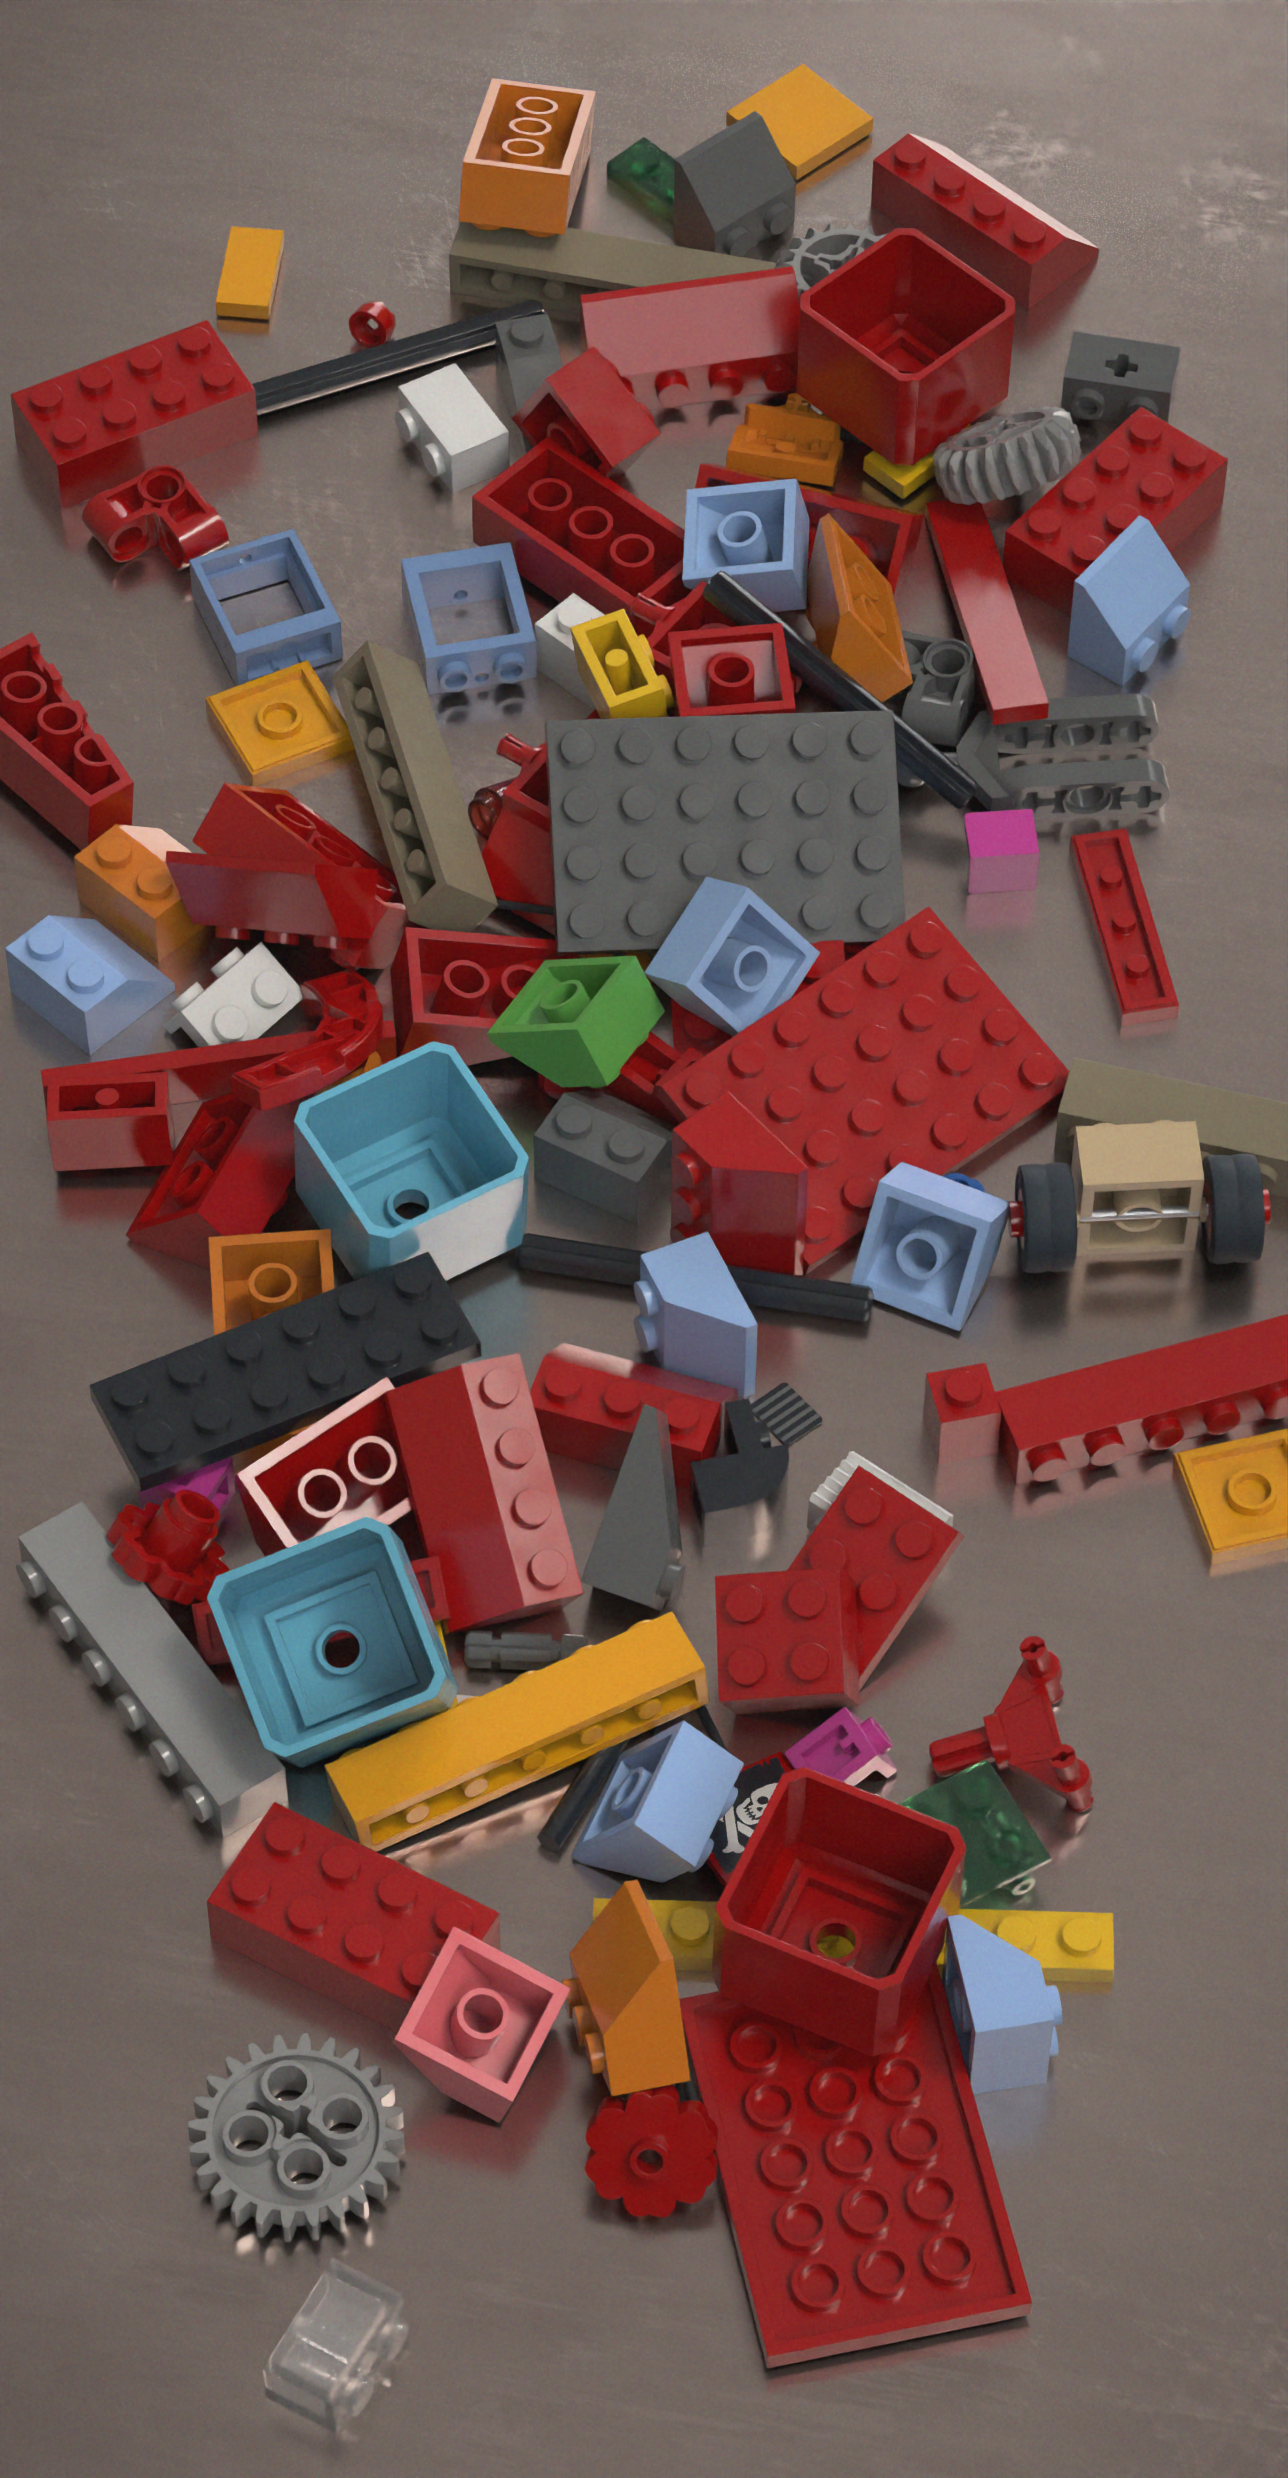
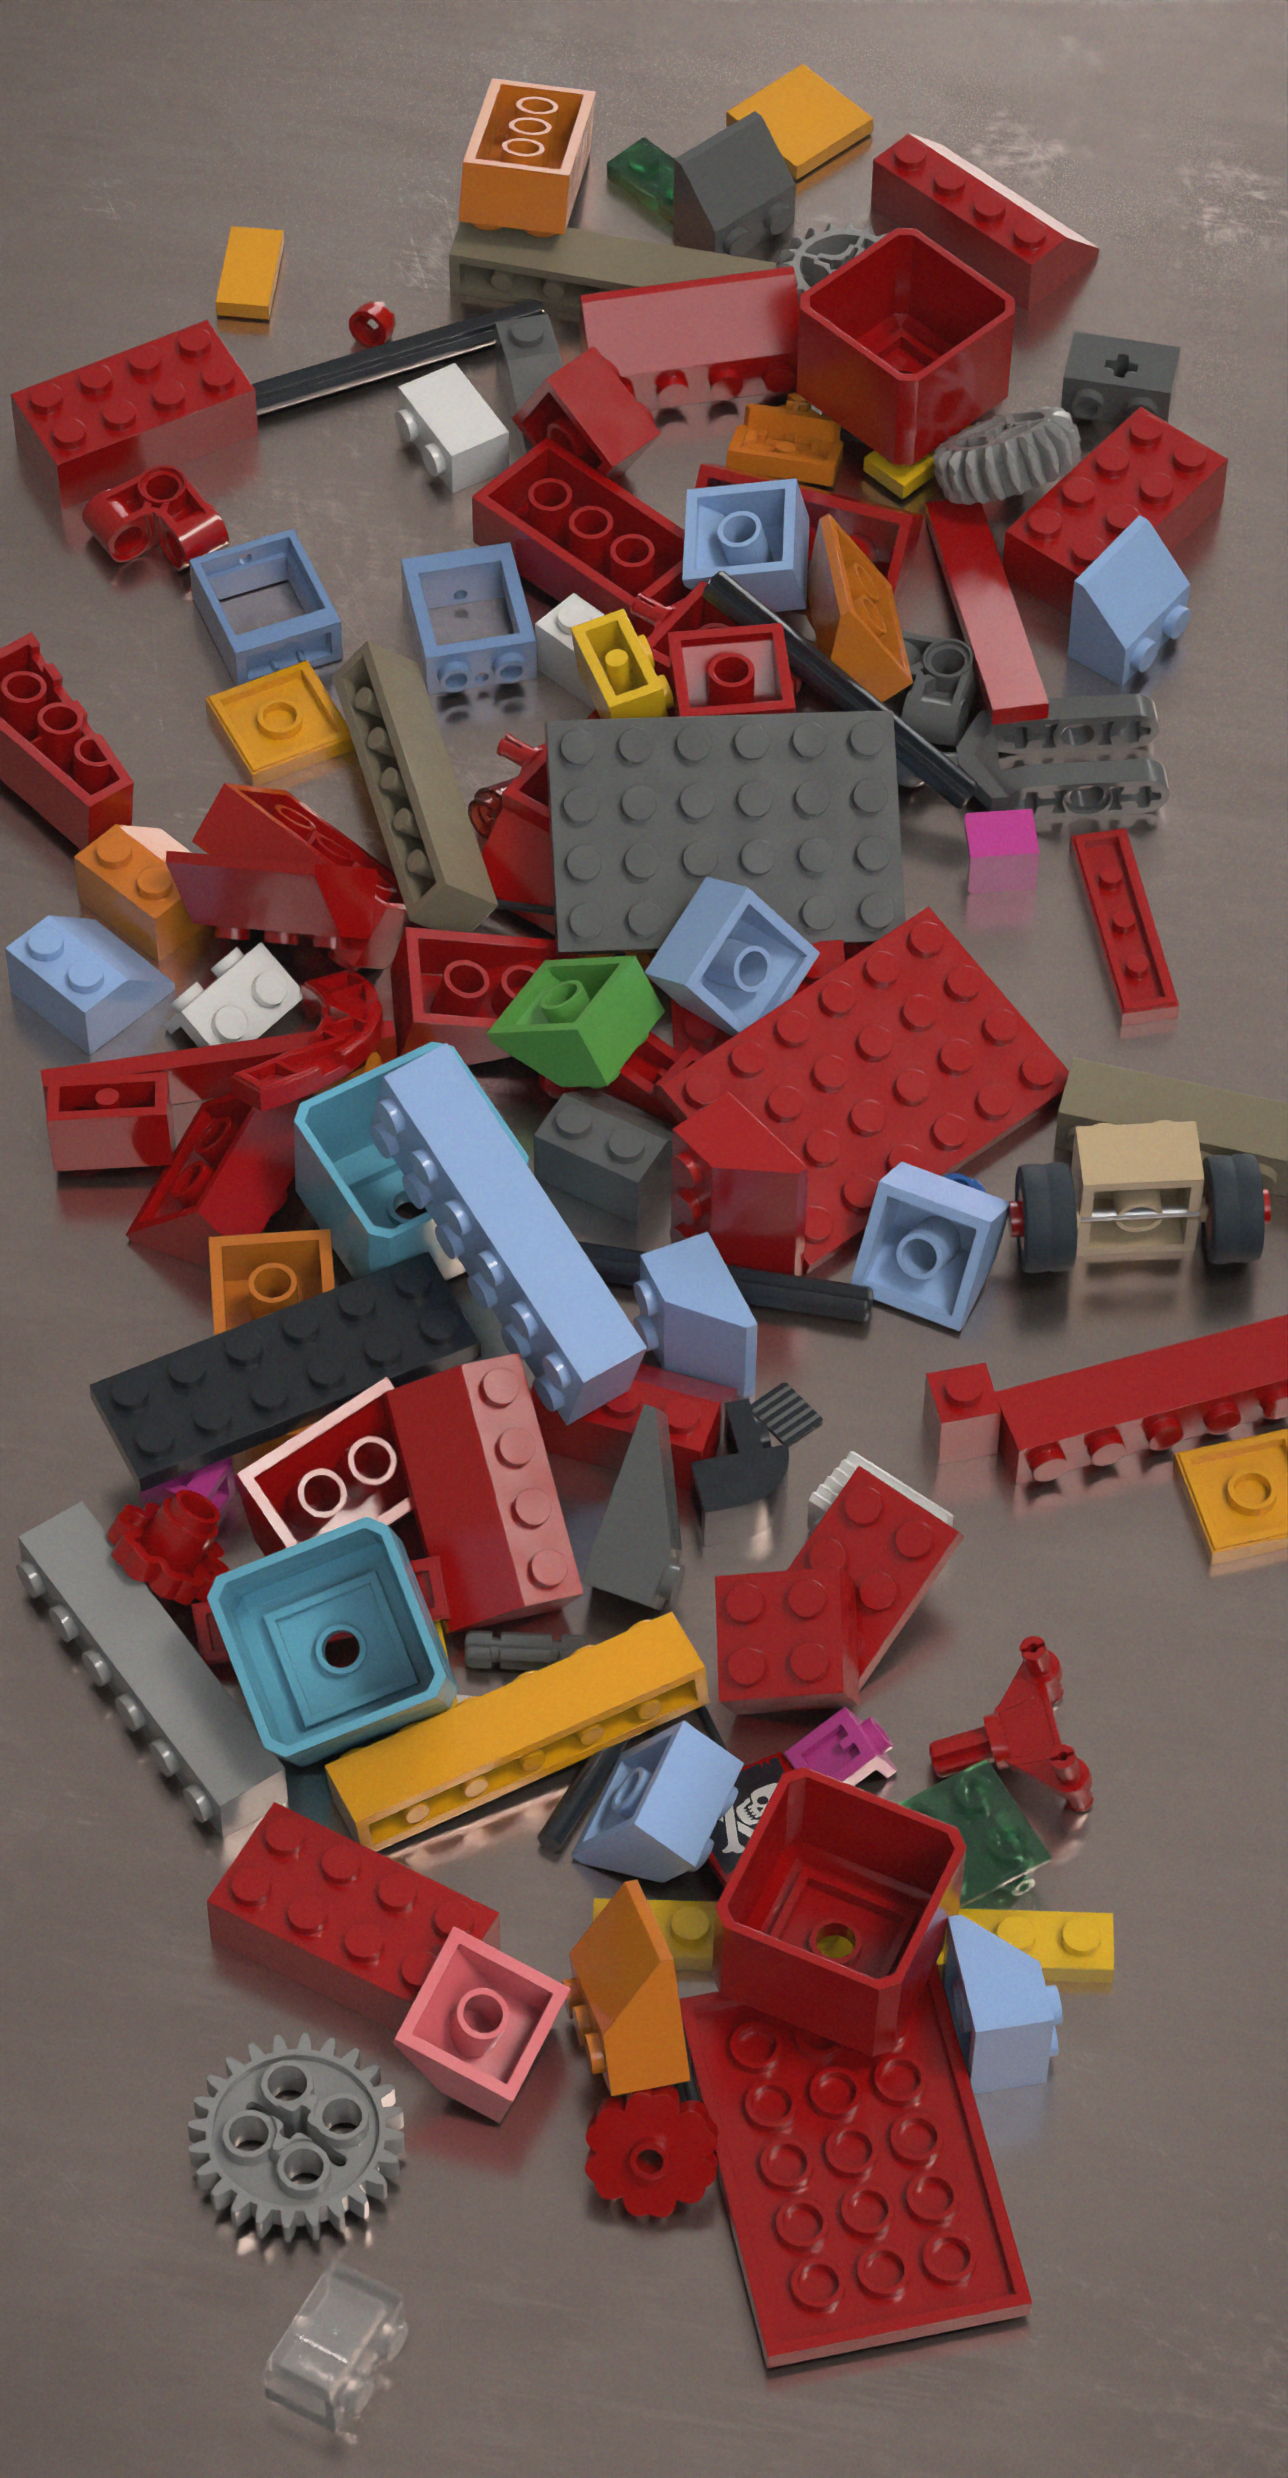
(505, 1235): none -> light blue brick

